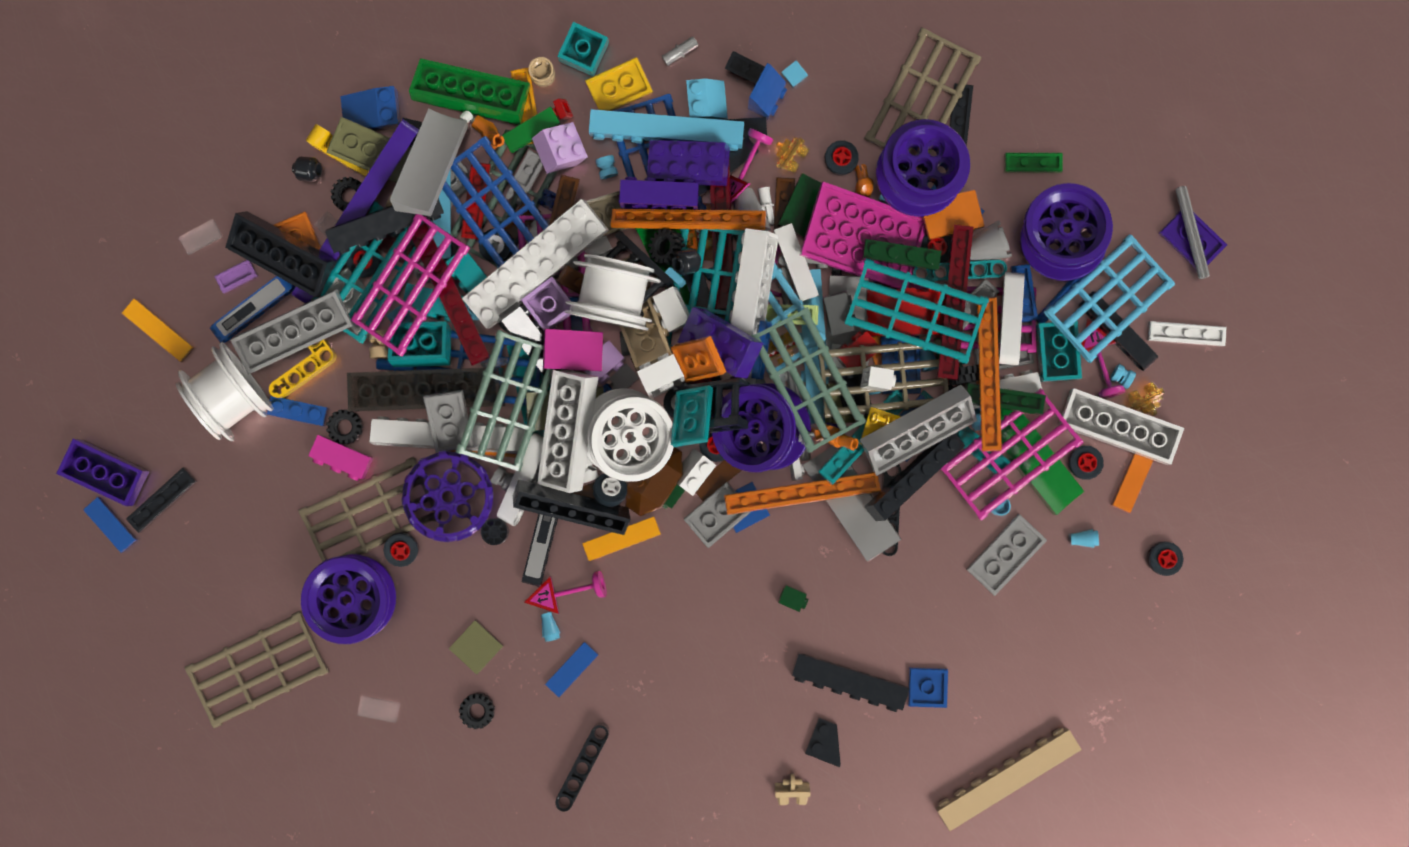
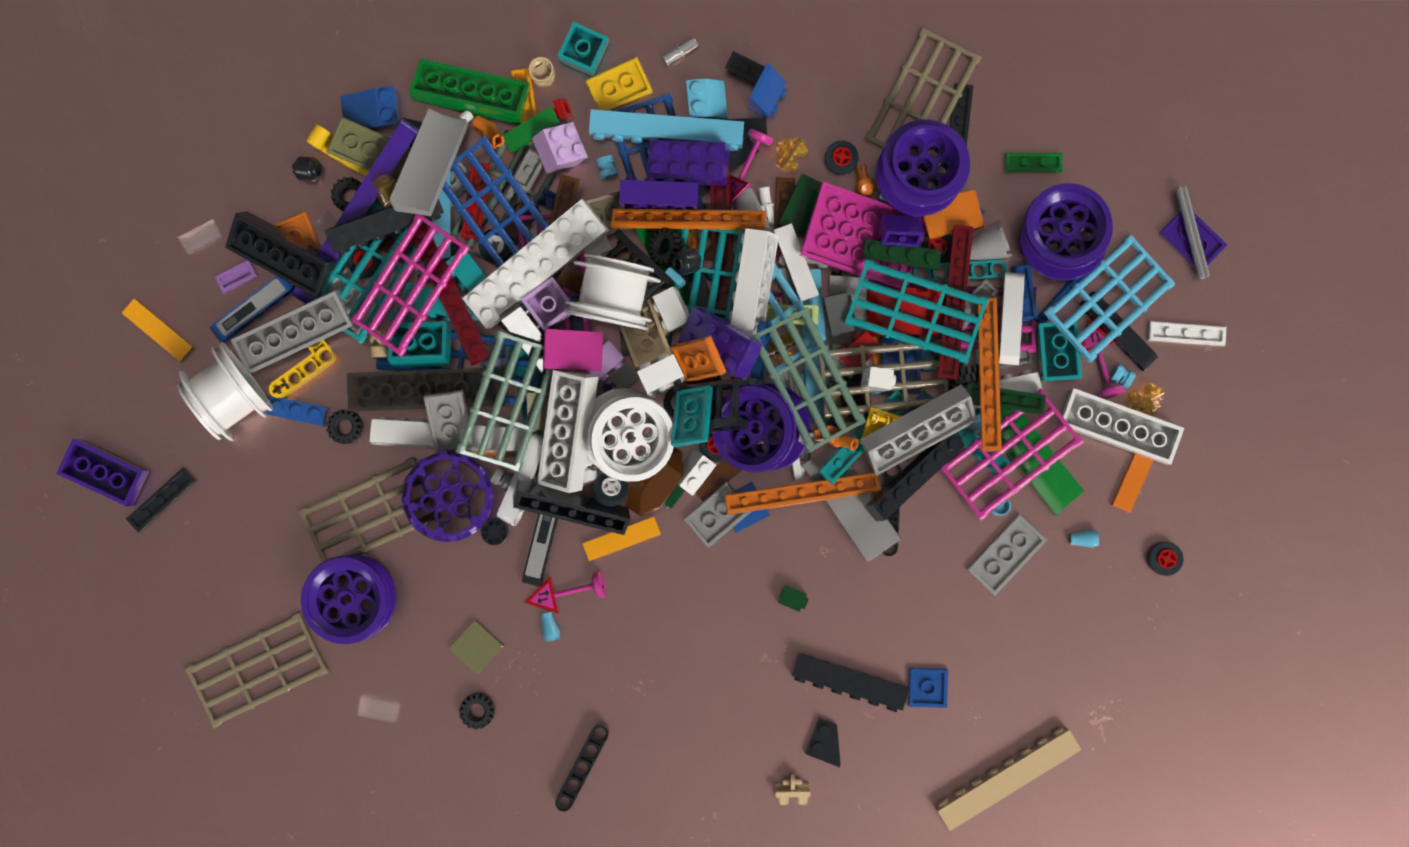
(110, 524): blue tile -> none
(340, 458): dark pink brick -> none
(384, 187): none -> clear yellow brick
(396, 555): black wheel -> none
(571, 669): blue tile -> none
(794, 74): medium azure tile -> none
(900, 230): none -> dark purple brick
(1092, 459): black wheel -> none

